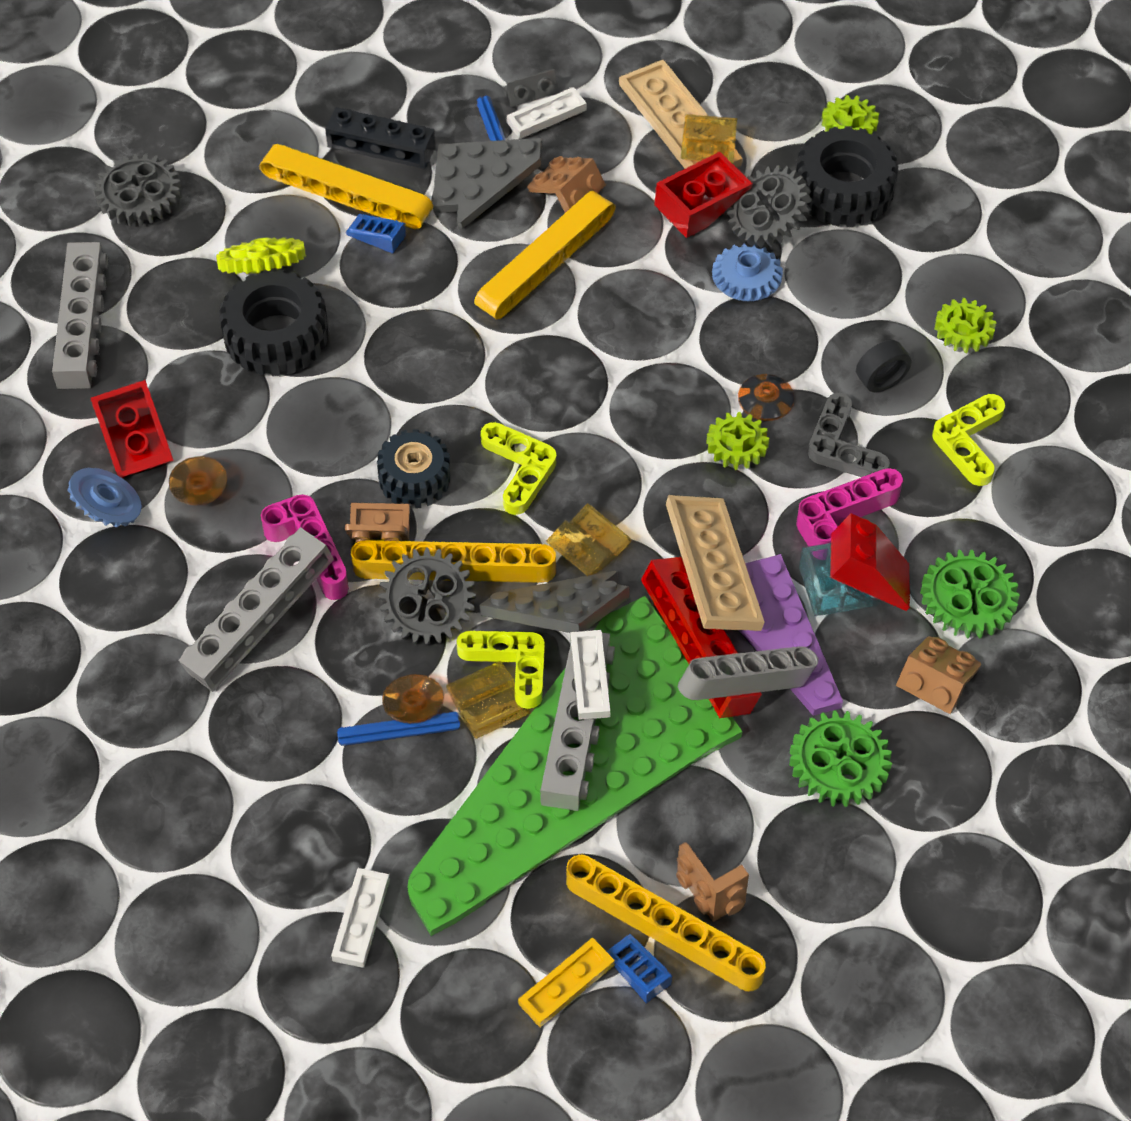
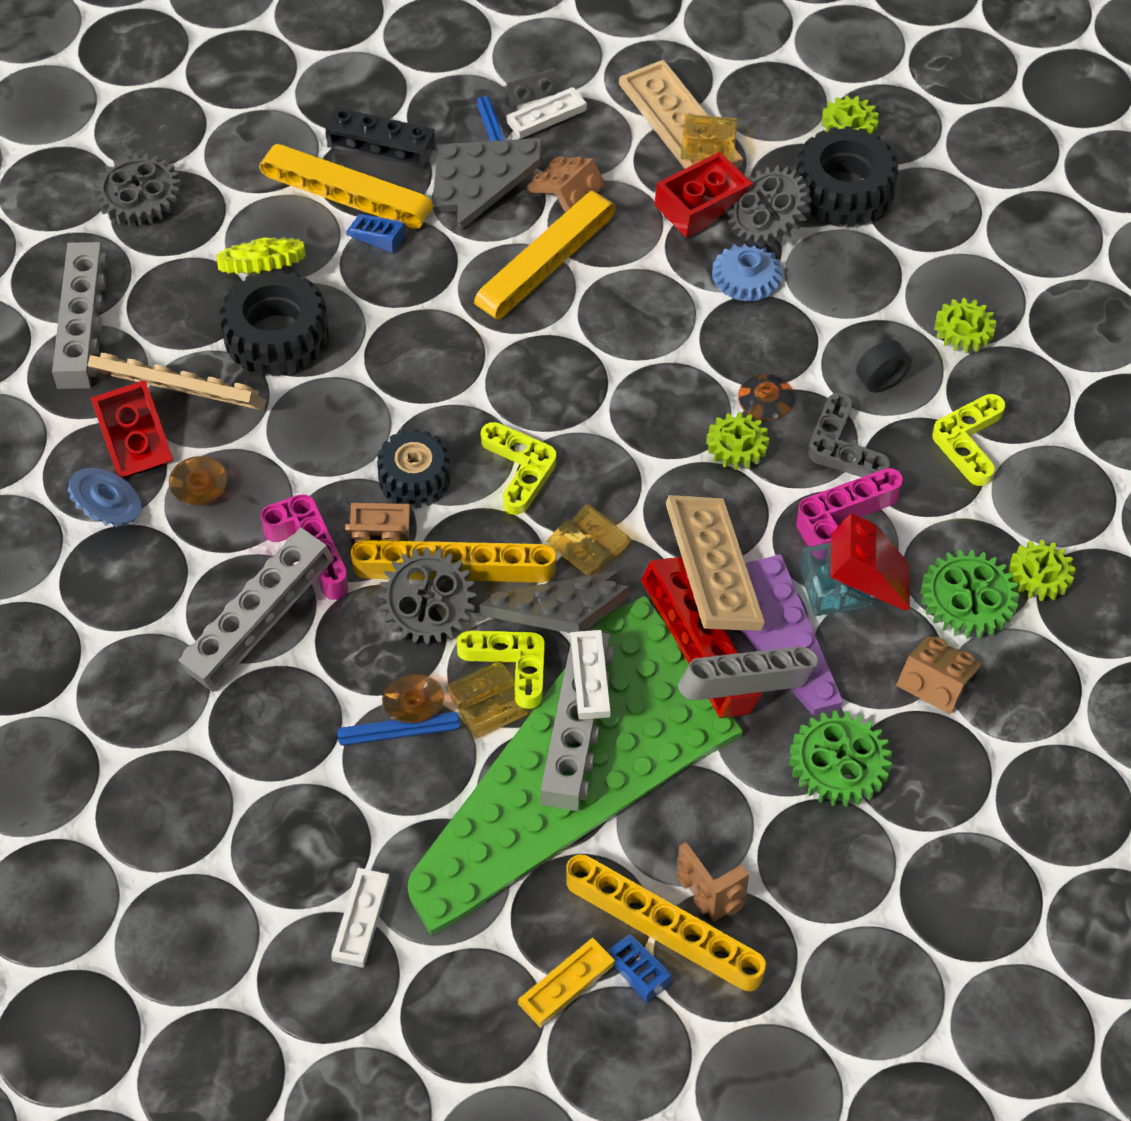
(185, 382): none -> tan plate
(1052, 580): none -> lime gear

